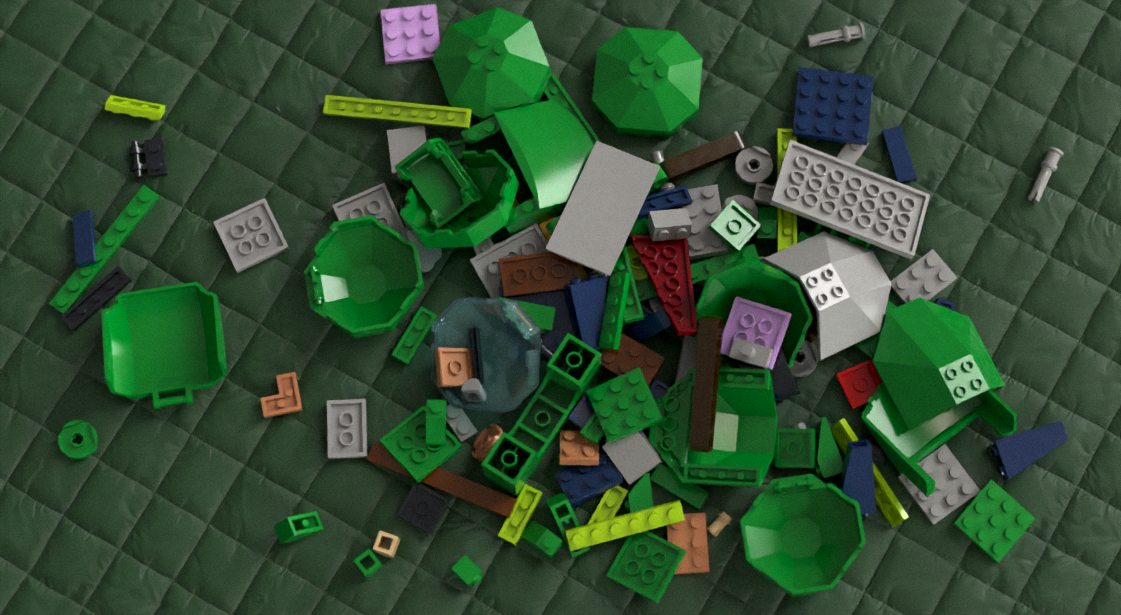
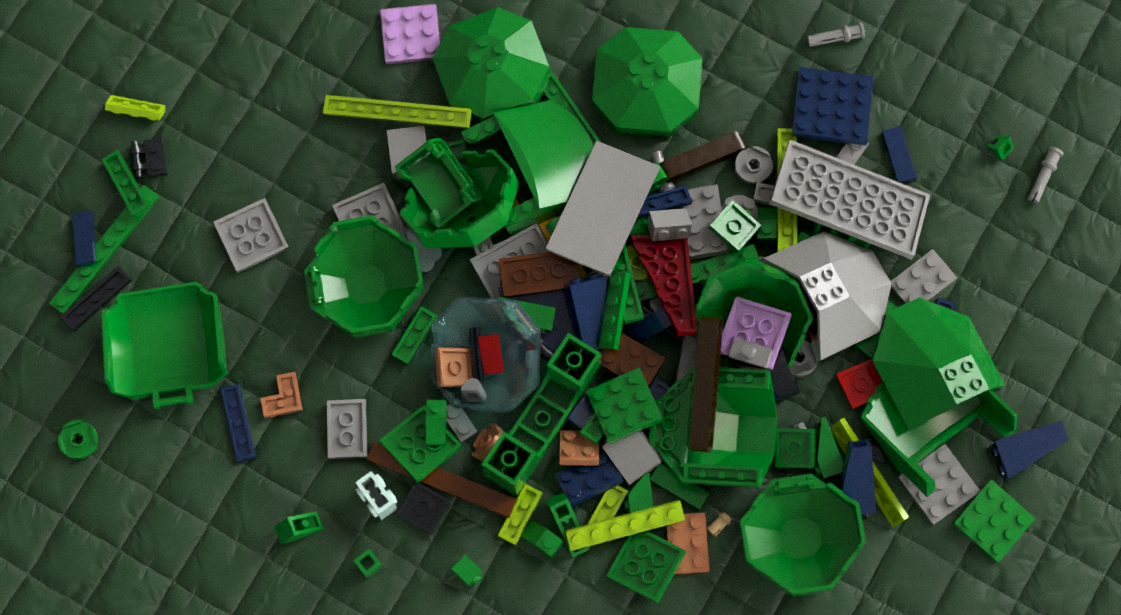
(126, 184): none -> green plate
(238, 423): none -> dark blue tile
(372, 490): none -> light aqua brick
(386, 544): tan brick -> none
(491, 354): none -> red tile
(1002, 146): none -> green tile

